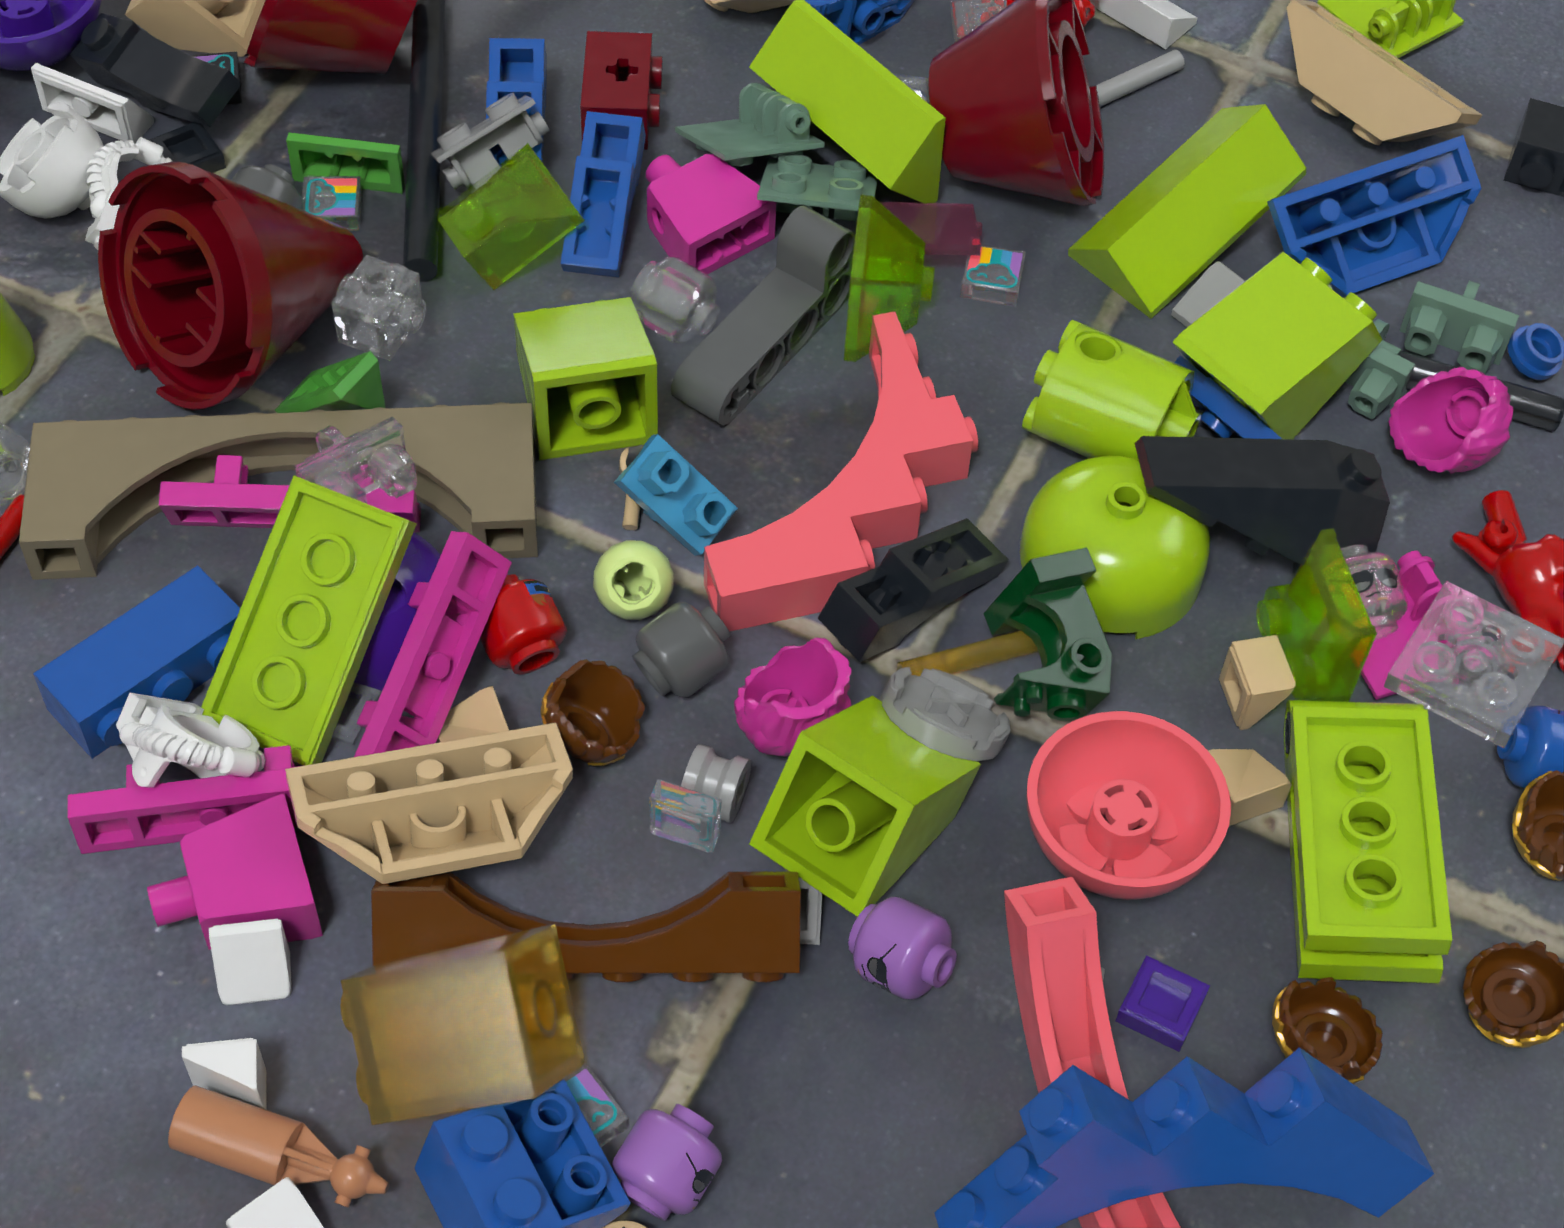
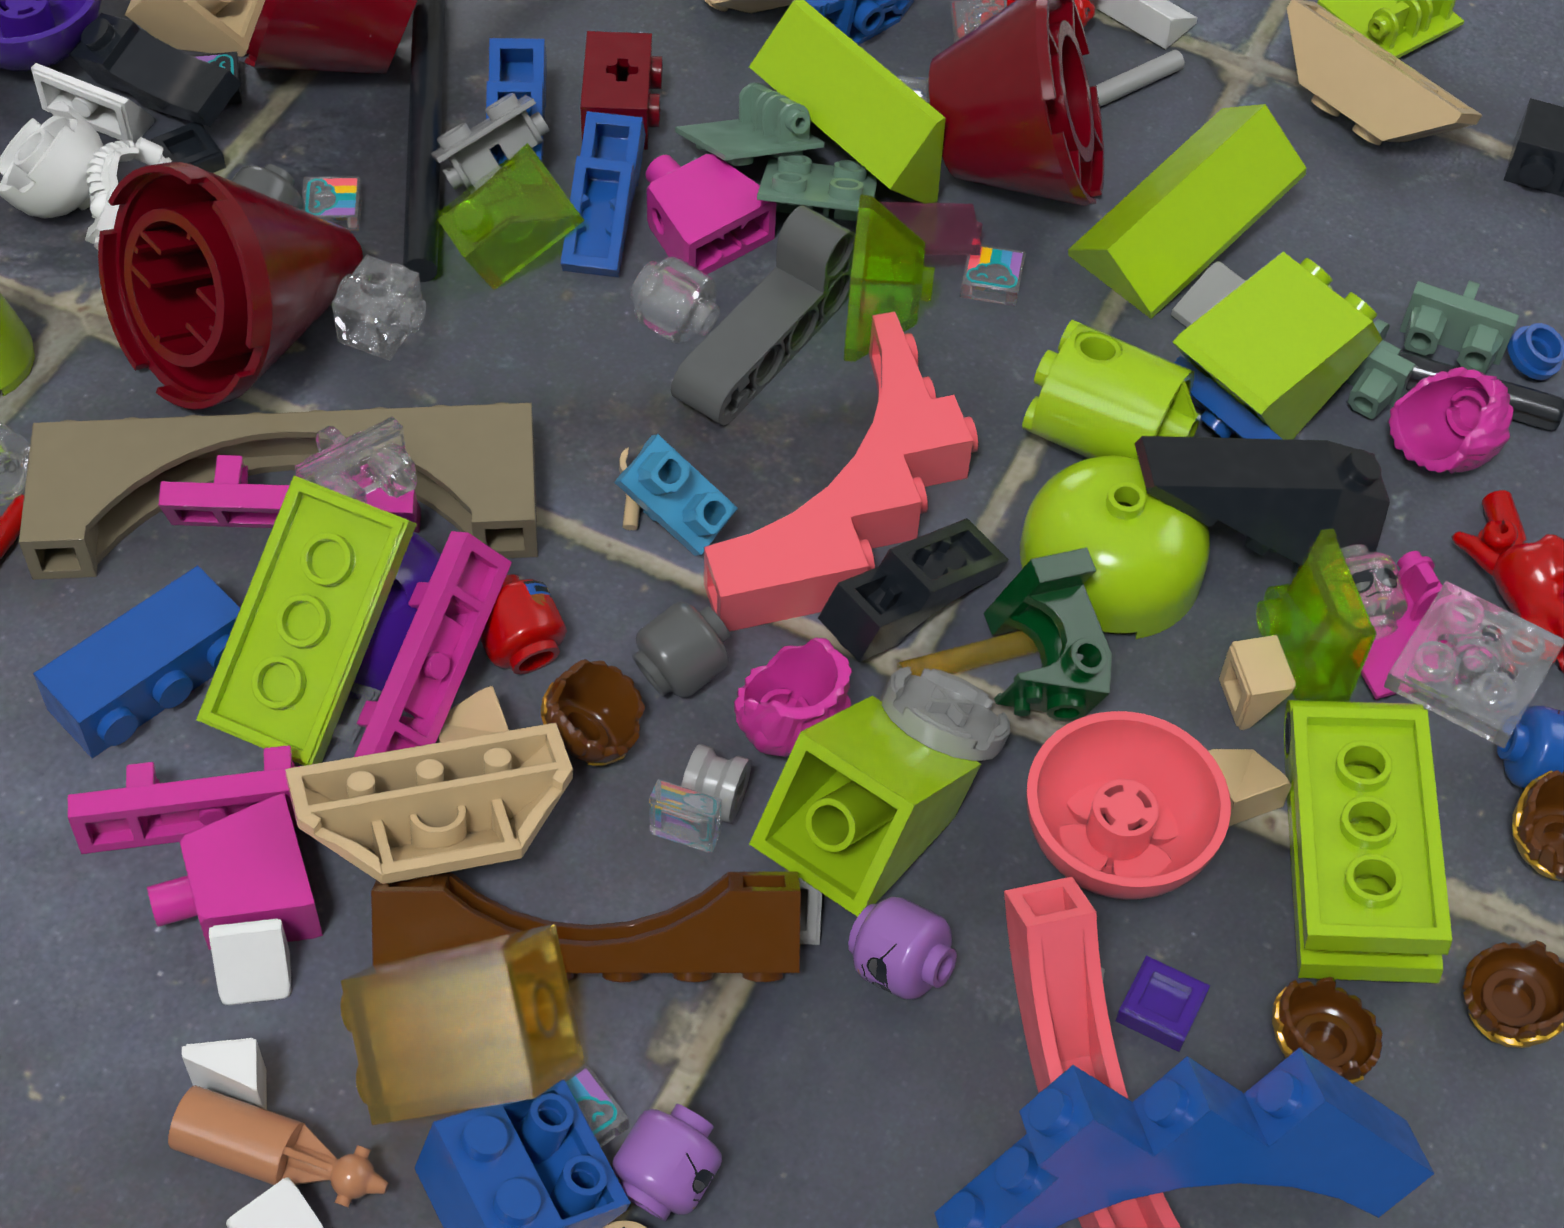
(177, 732): white piece -> none
(324, 156): bright green slope -> none
(340, 386): bright green slope -> none
(587, 377): lime slope -> none
(633, 580): yellowish green piece -> none
(1380, 217): blue wedge -> none

